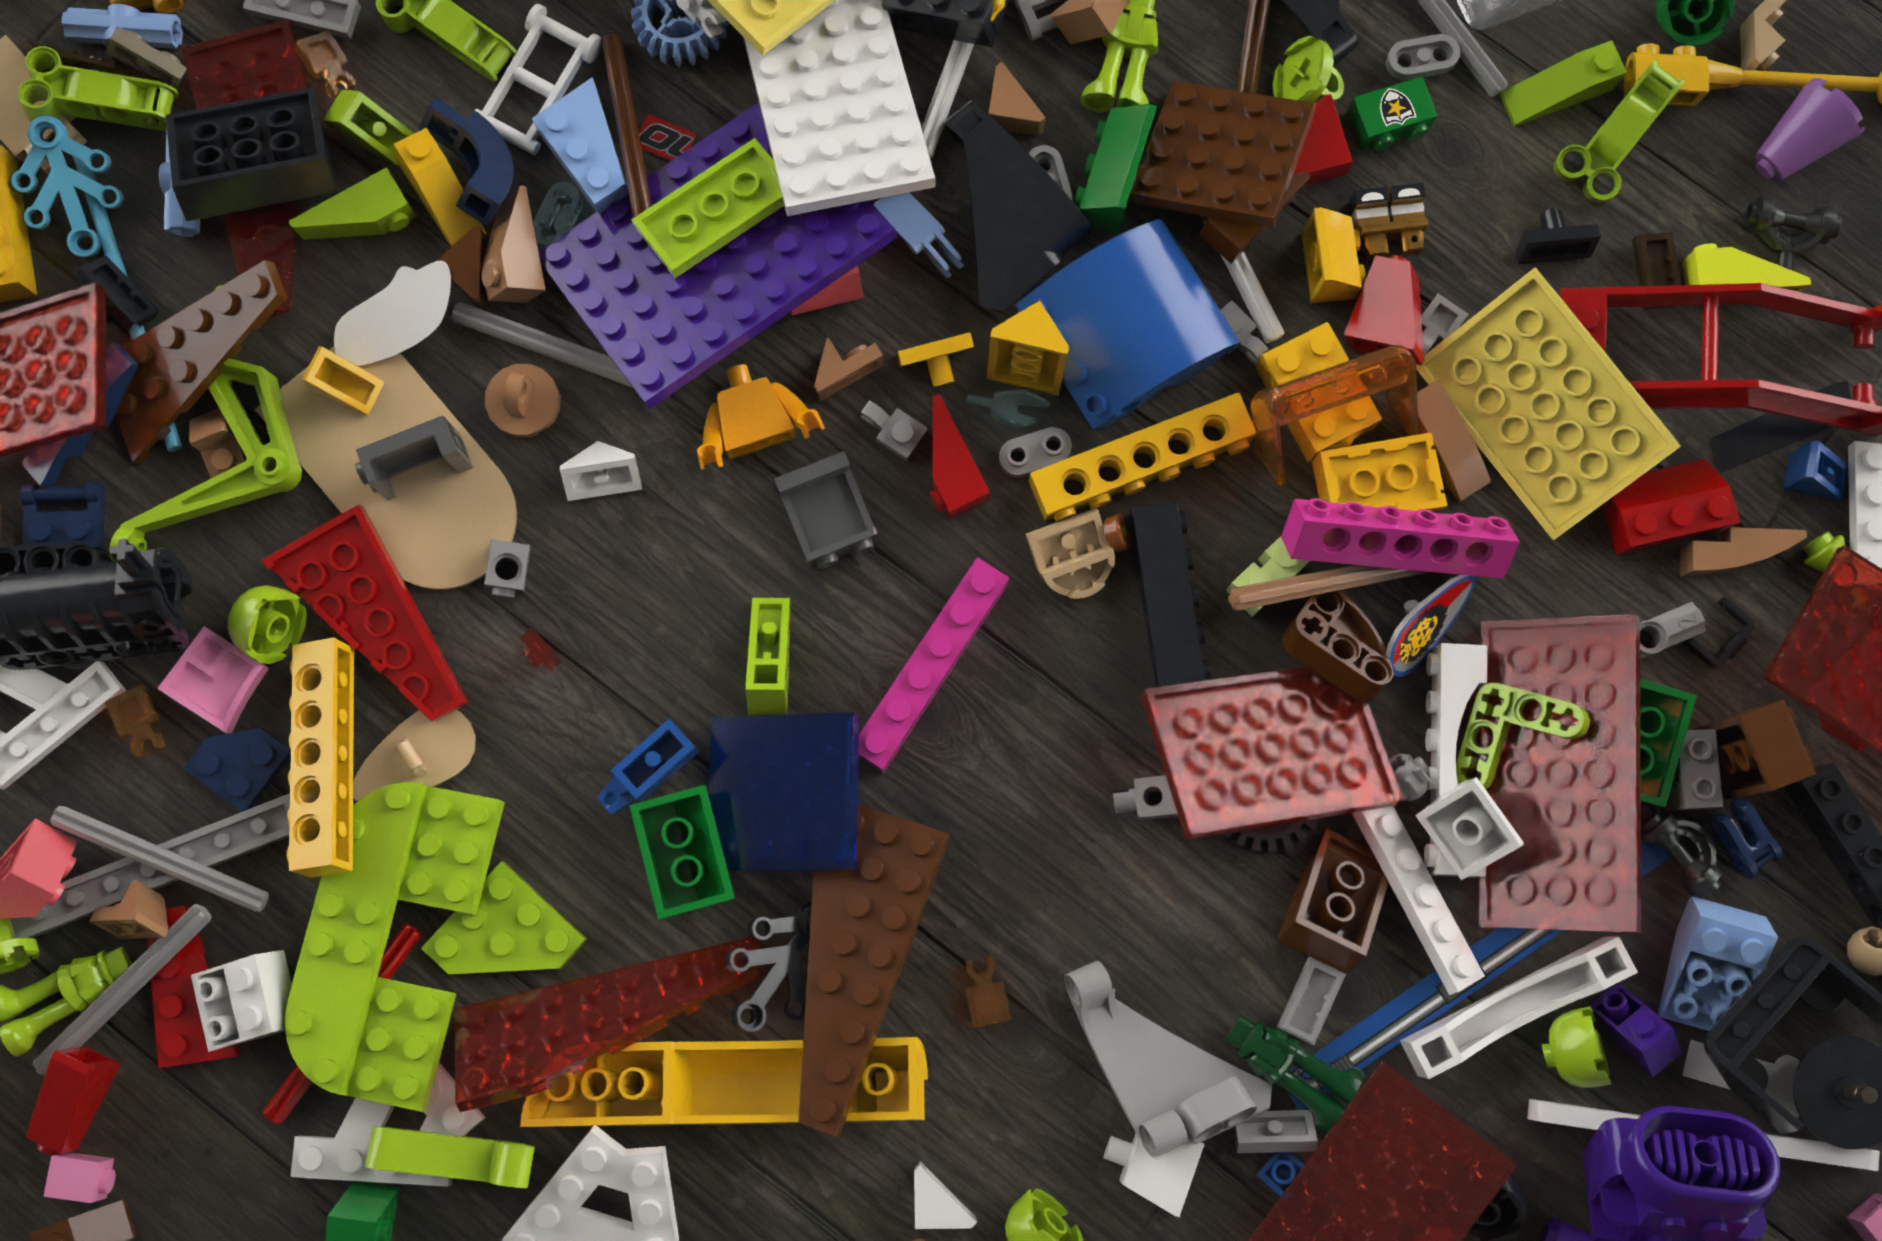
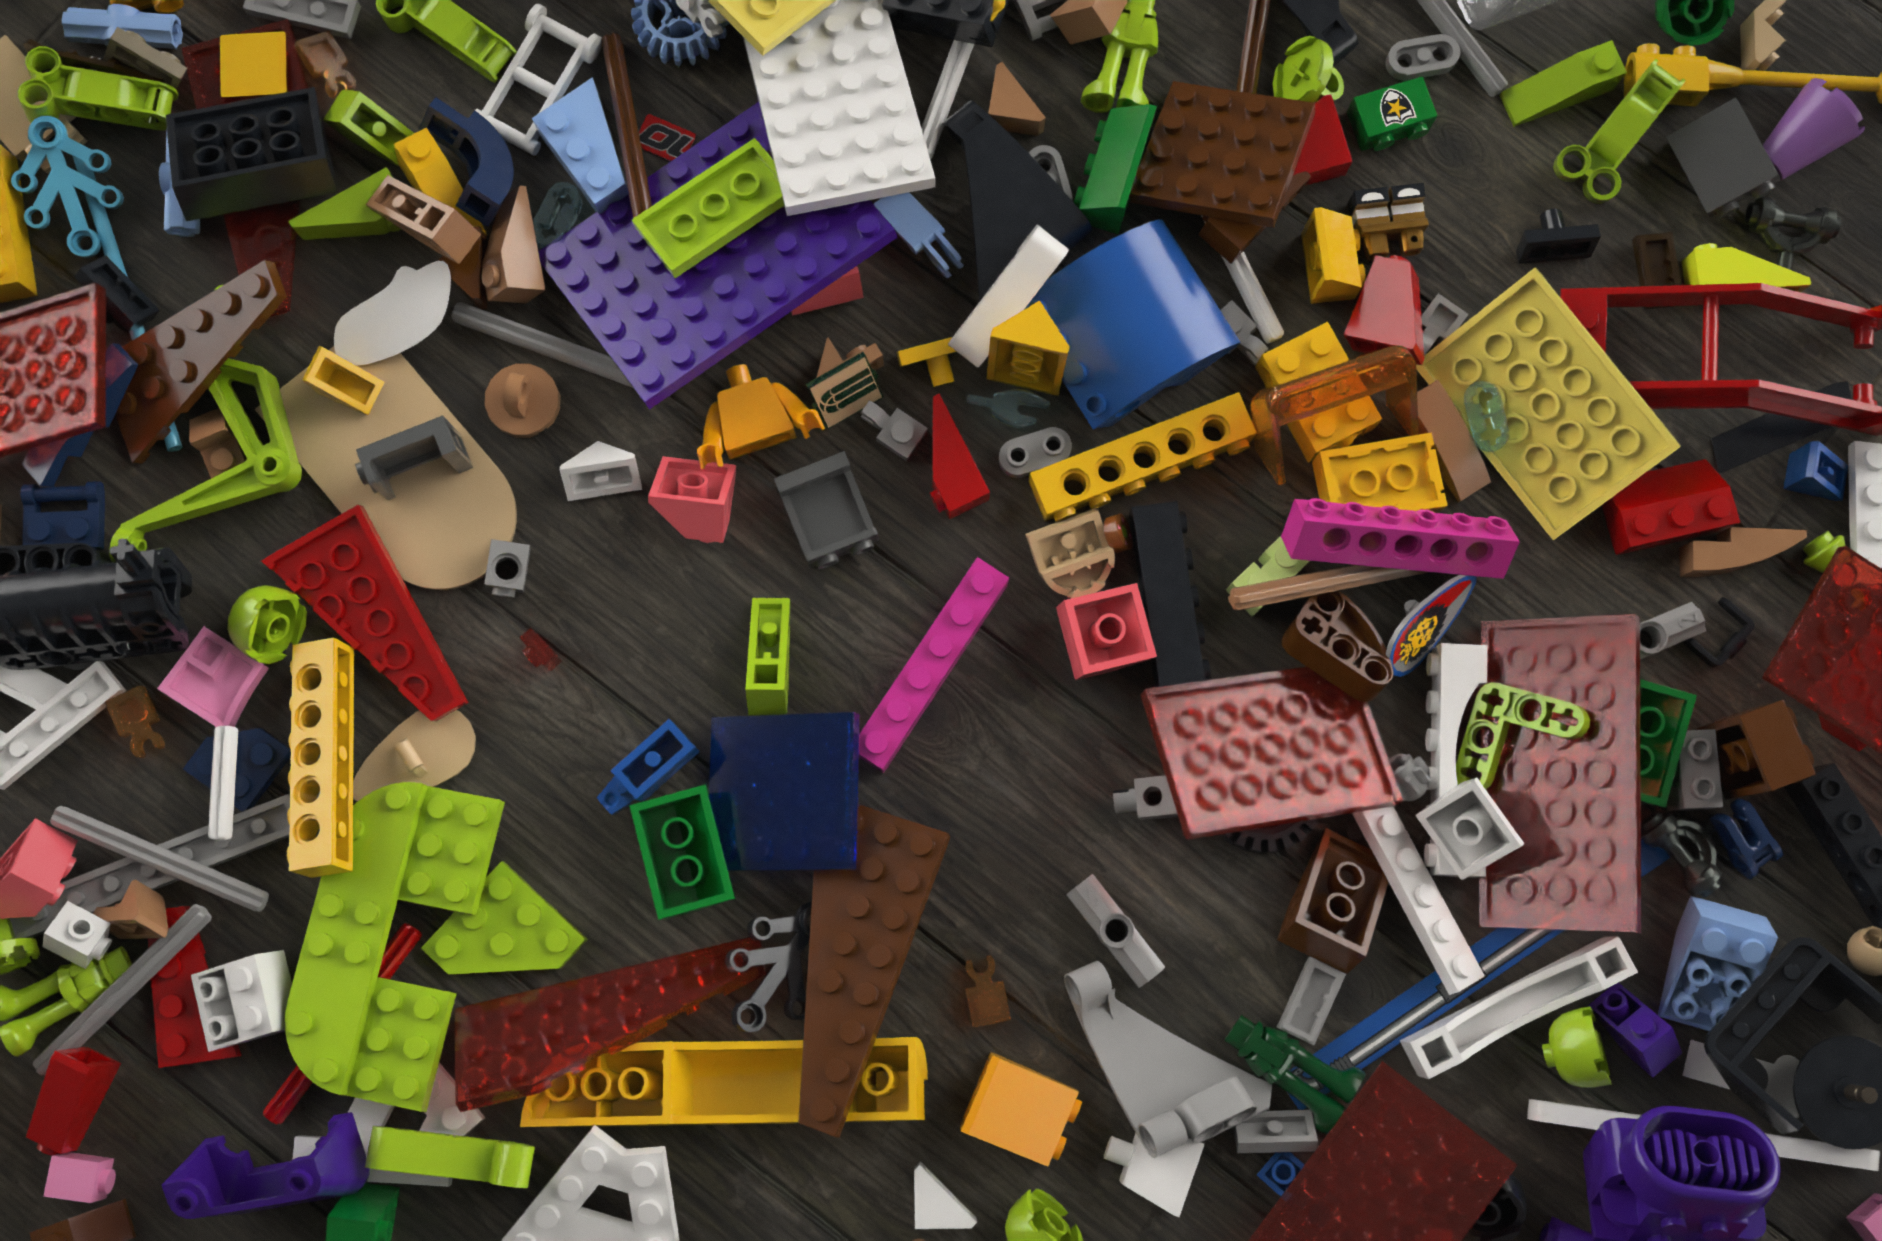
(77, 935): none -> white brick
(223, 783): none -> white axle
(226, 1183): none -> dark purple windscreen
(253, 64): none -> yellow sticker
(424, 219): none -> medium nougat slope
(693, 498): none -> coral slope
(844, 390): none -> piece
(1009, 294): none -> white beam
(1020, 1110): none -> light orange slope
(1105, 631): none -> coral slope
(1131, 951): none -> light grey piece
(1477, 419): none -> clear light blue beam
(1724, 159): none -> dark grey brick

